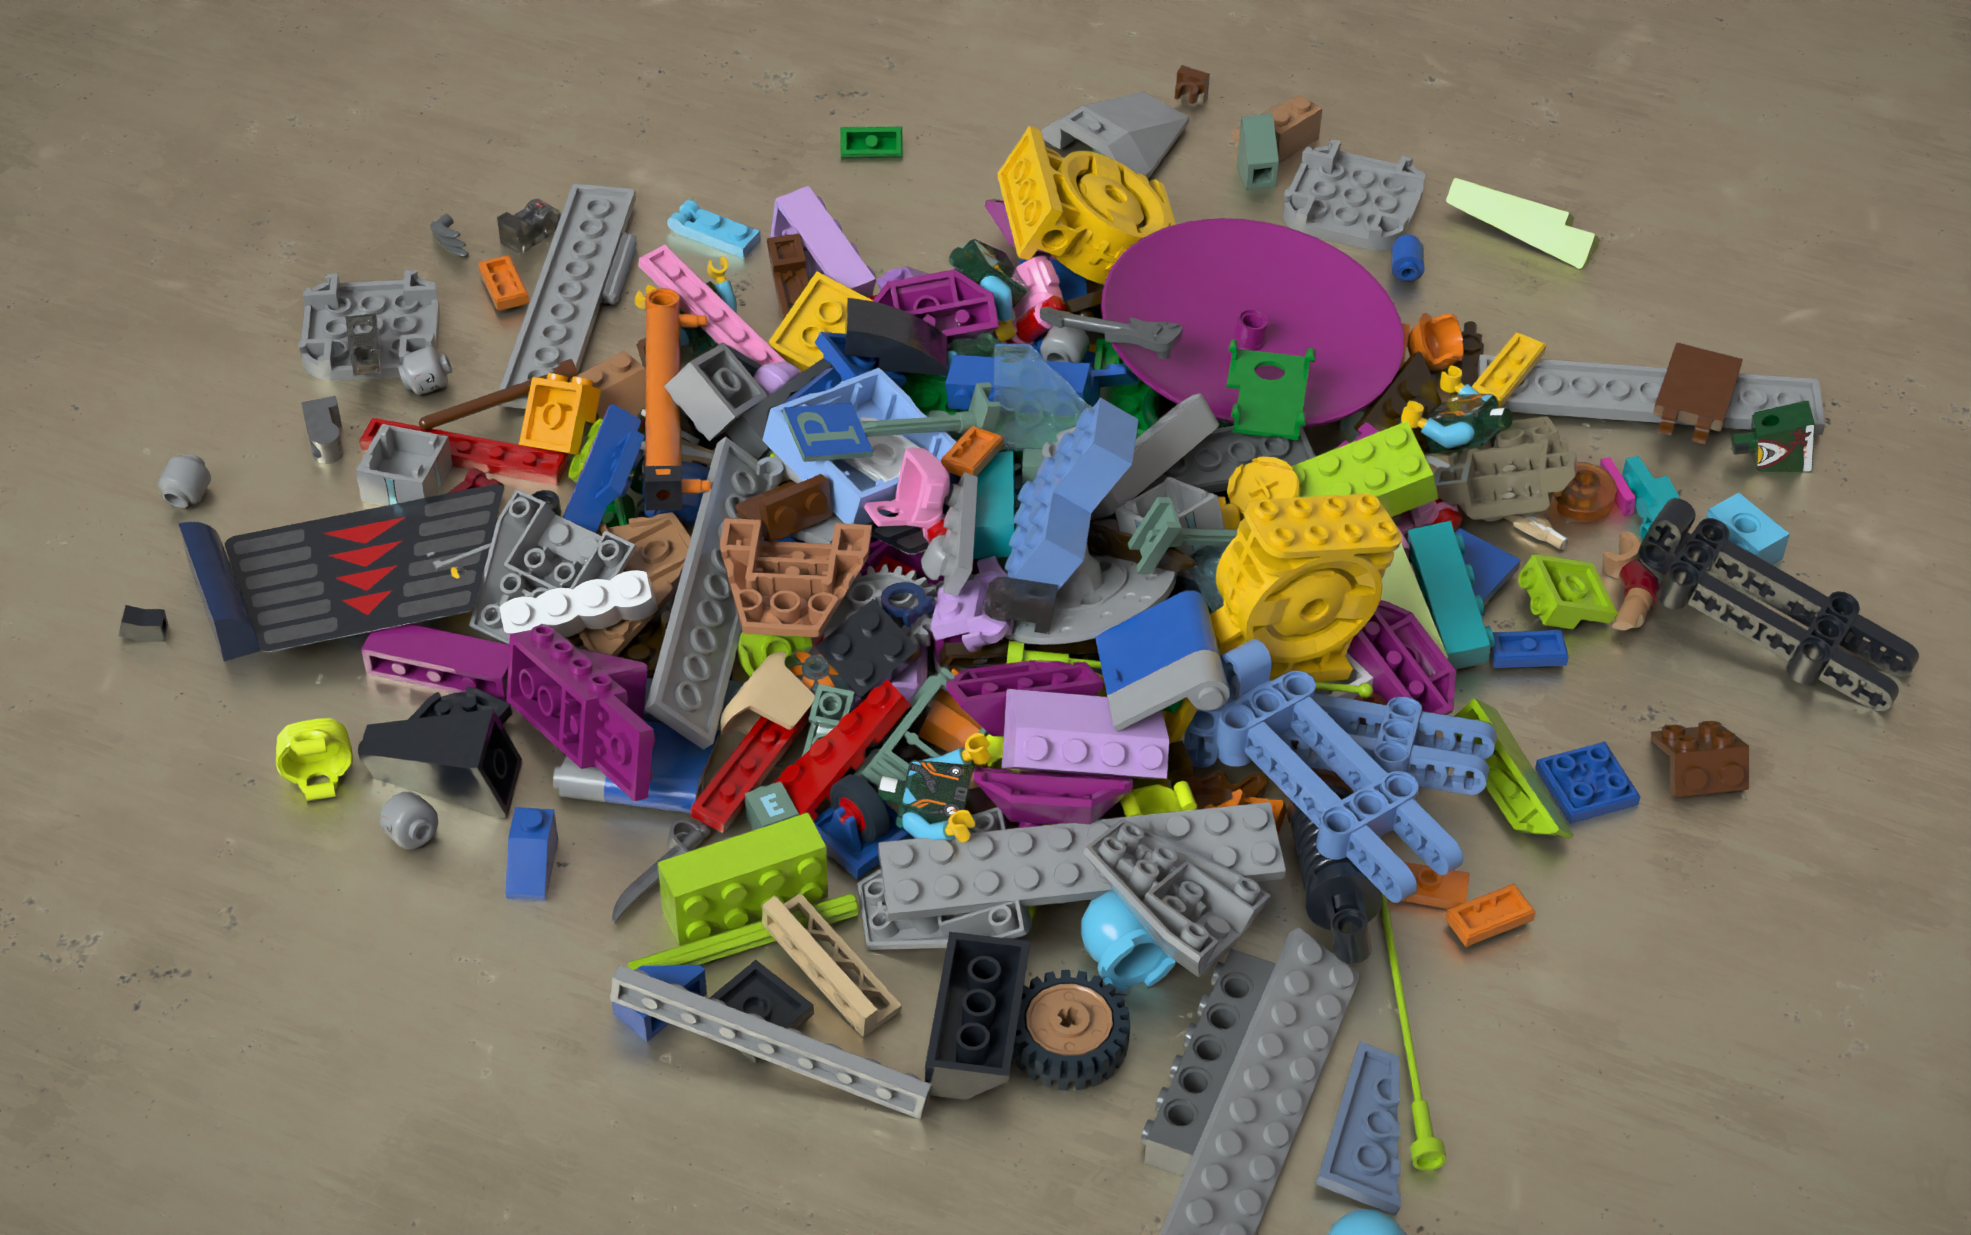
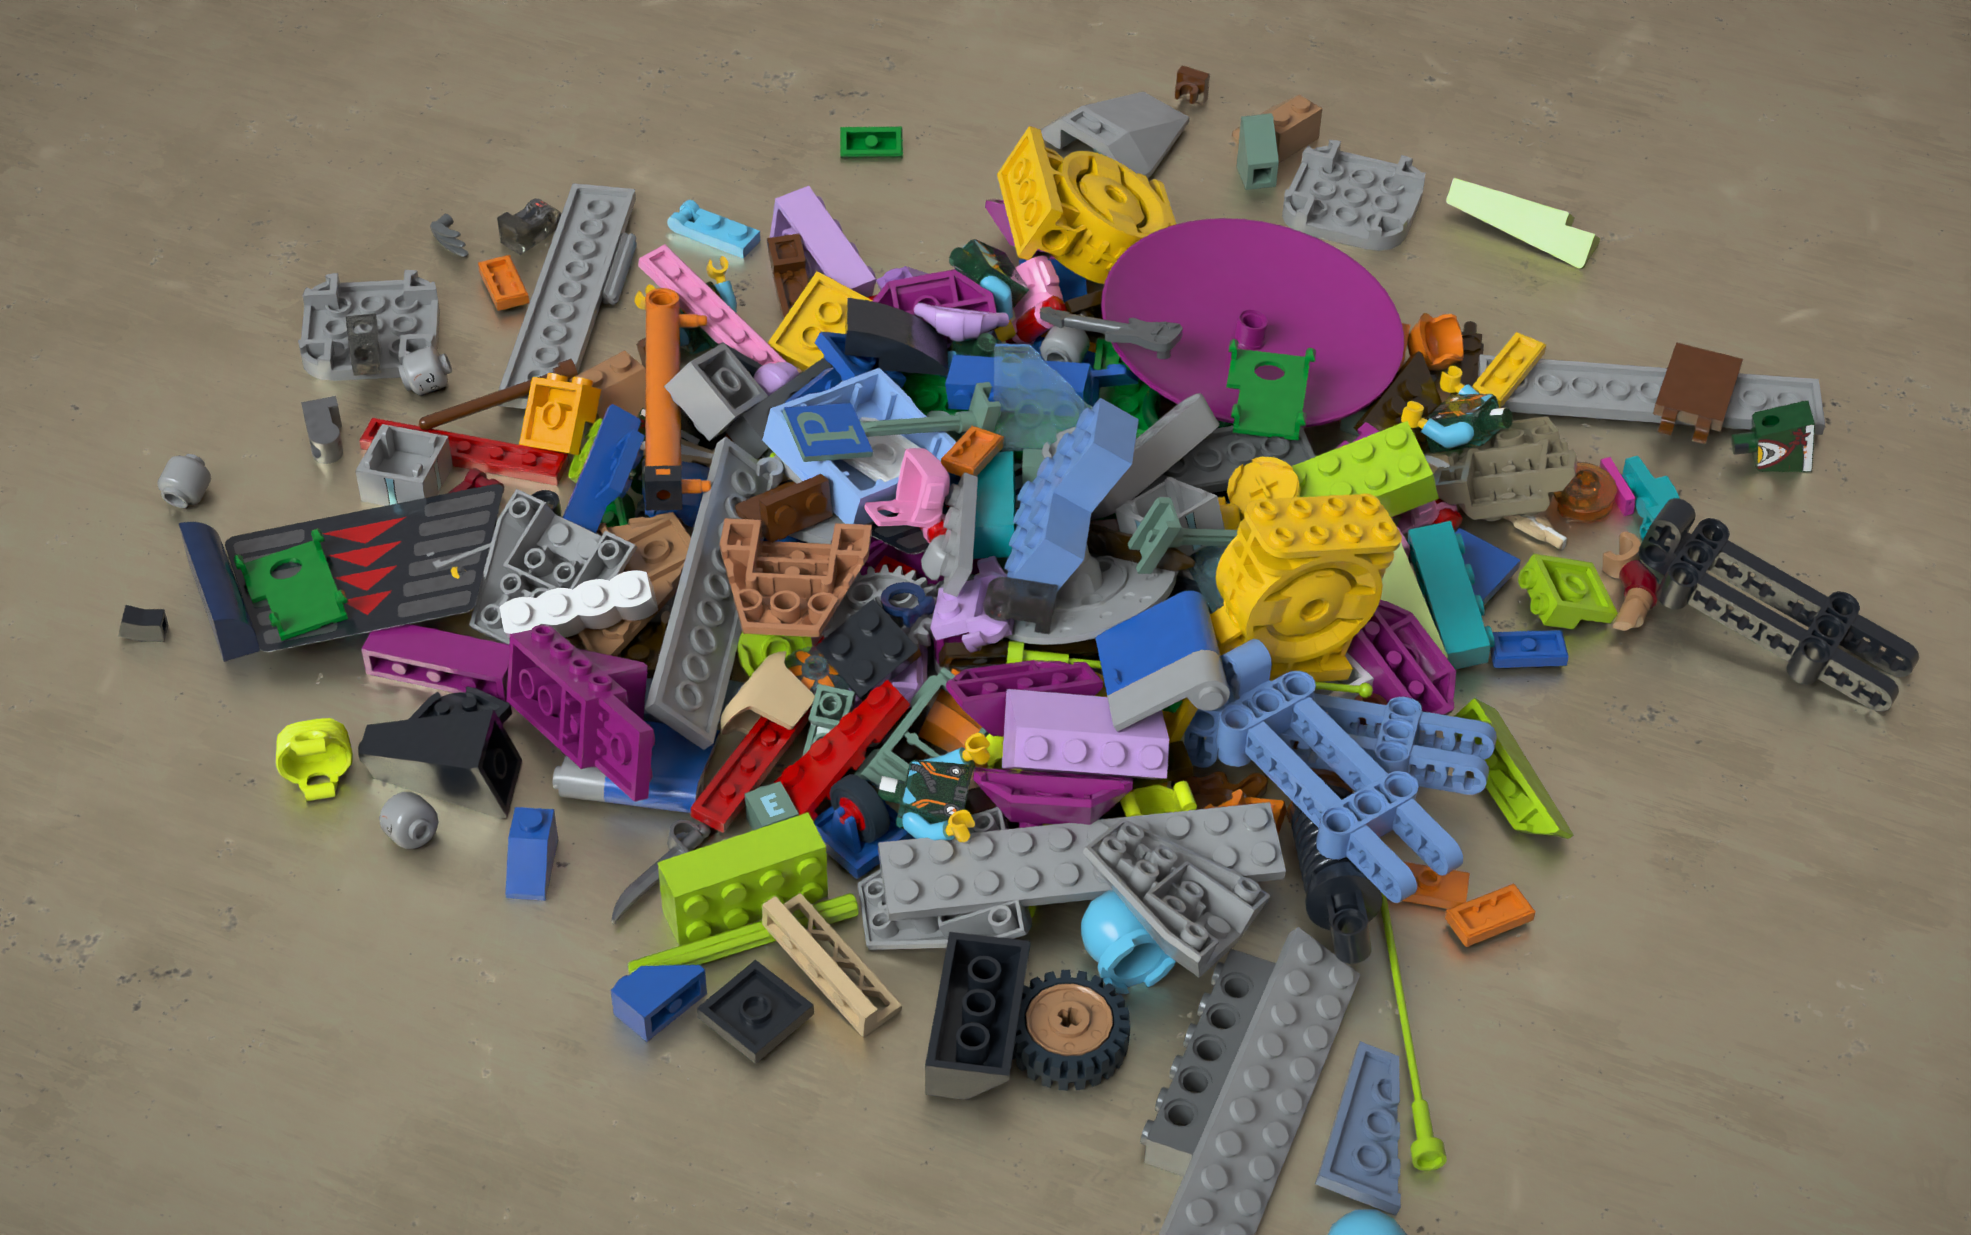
(302, 600): none -> green piece
(769, 1041): light grey plate -> none
(960, 323): none -> lavender piece
(1407, 258): blue brick -> none
(1587, 782): blue tile -> none
(1704, 758): reddish brown bracket -> none
(1751, 528): medium azure brick -> none

